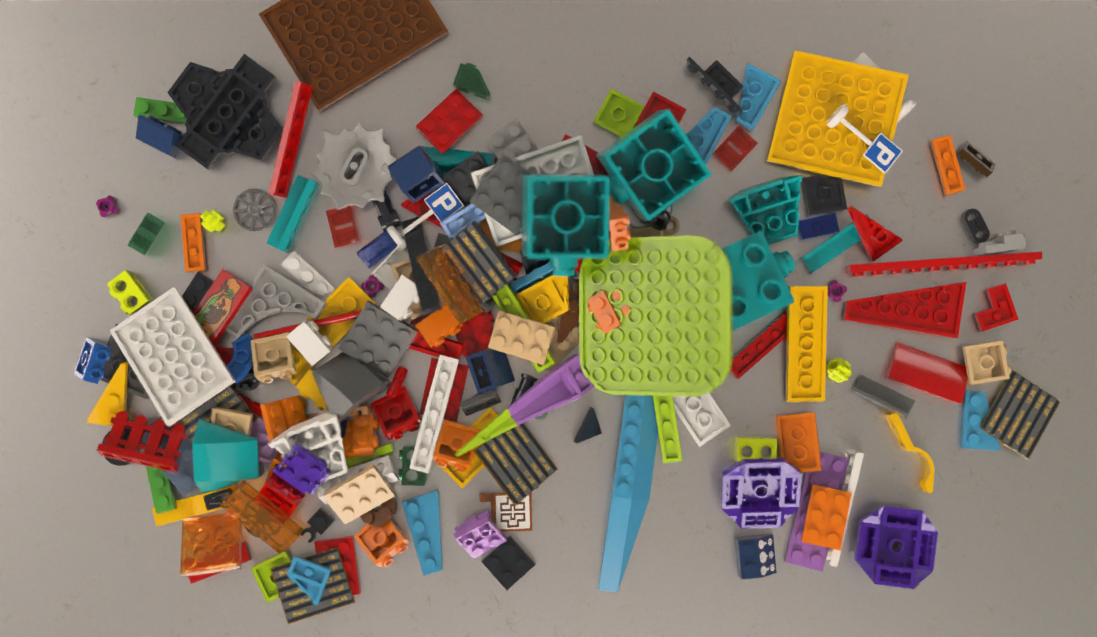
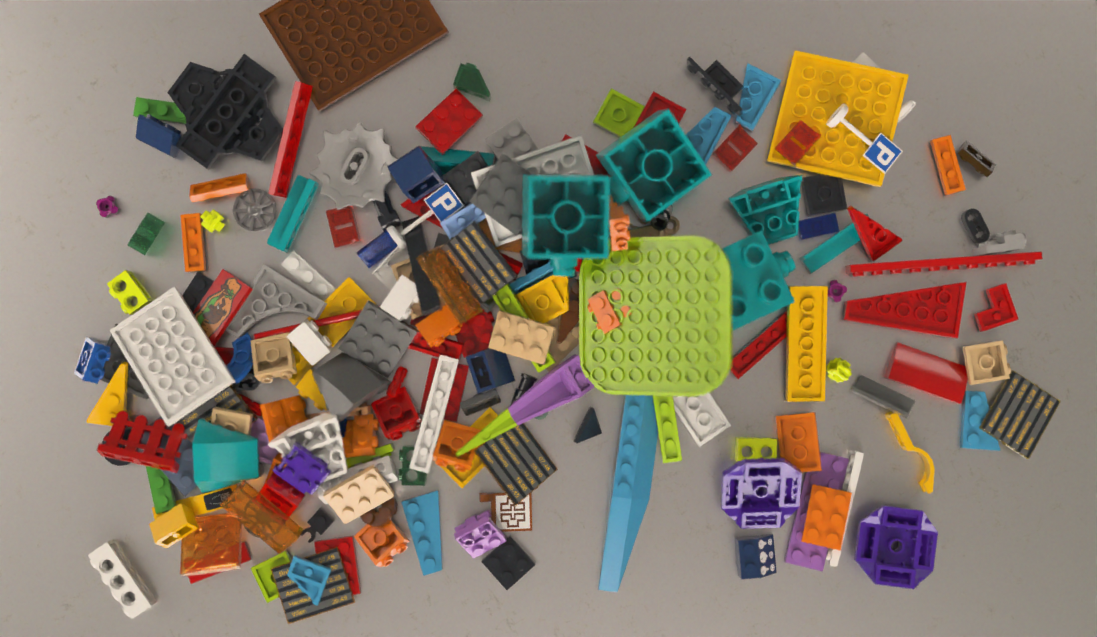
(132, 580): none -> white brick
(173, 525): none -> yellow brick
(219, 187): none -> orange plate
(367, 286): magenta plate -> none
(803, 135): none -> clear red piece

